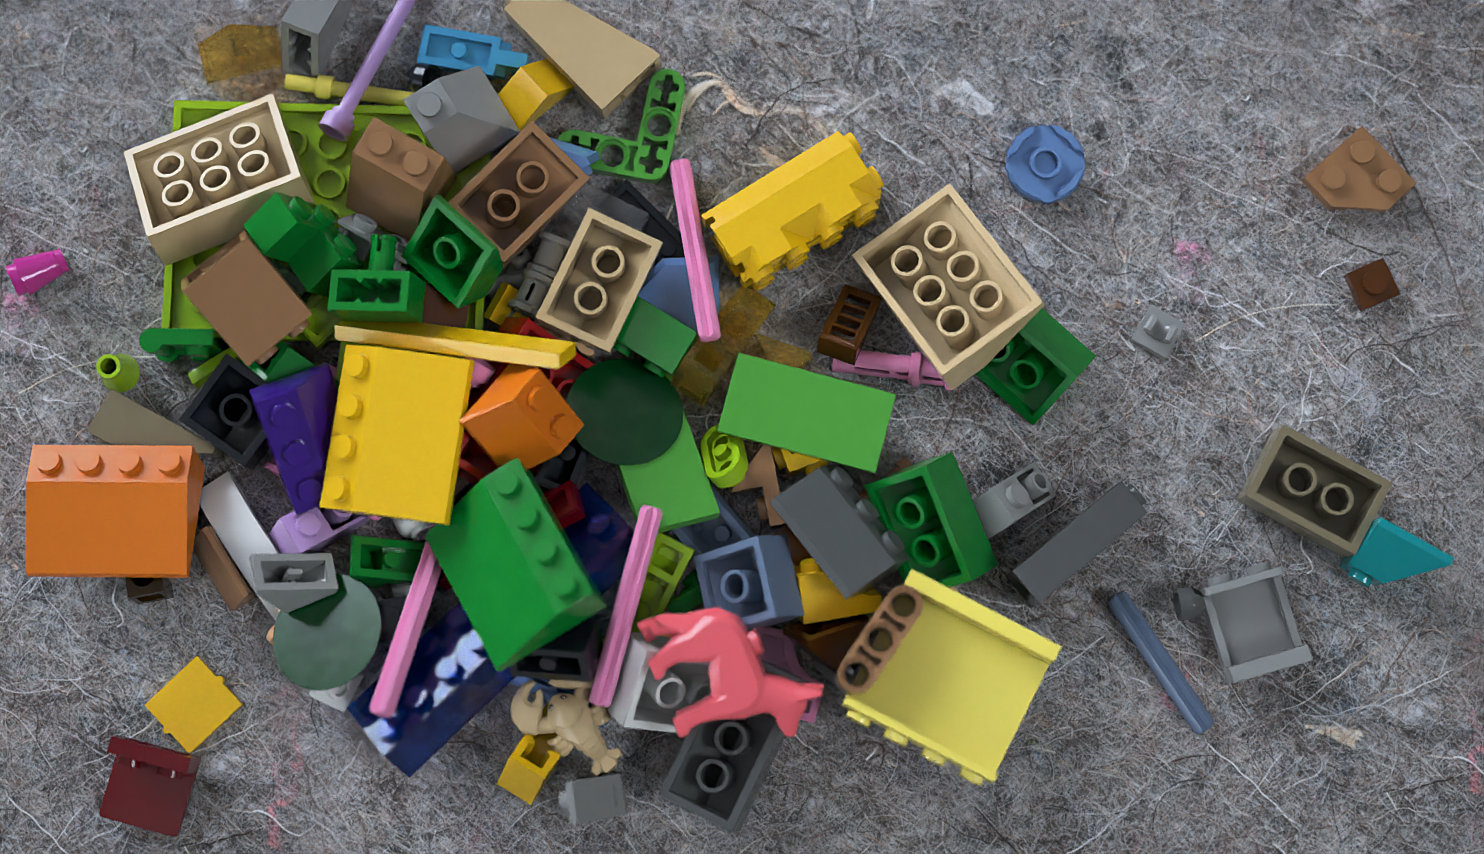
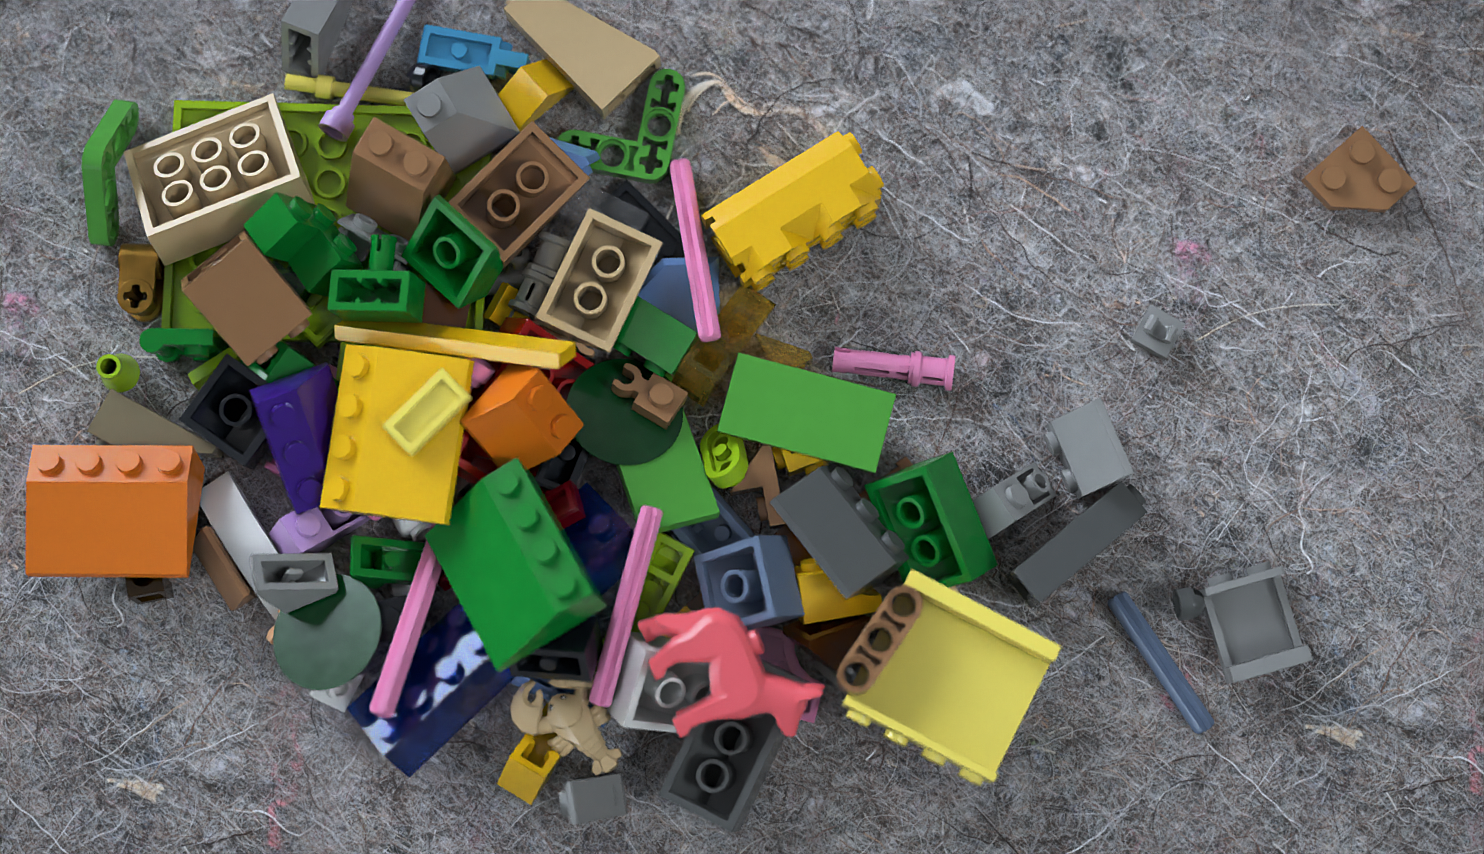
(36, 271): dark pink cone -> none
(98, 170): none -> bright green beam
(140, 274): none -> pearl gold piece
(149, 785): dark red bracket -> none
(193, 704): yellow piece -> none
(240, 51): clear yellow slope -> none
(427, 412): none -> light yellow tile
(654, 398): none -> medium nougat plate
(688, 597): green tile -> none
(840, 347): reddish brown slope -> none
(949, 285): tan slope -> none
(1036, 366): green slope -> none
(1045, 164): medium blue tile -> none
(1088, 449): none -> light grey slope
(1314, 491): dark tan brick -> none
(1371, 284): reddish brown plate -> none
(1391, 555): teal slope -> none

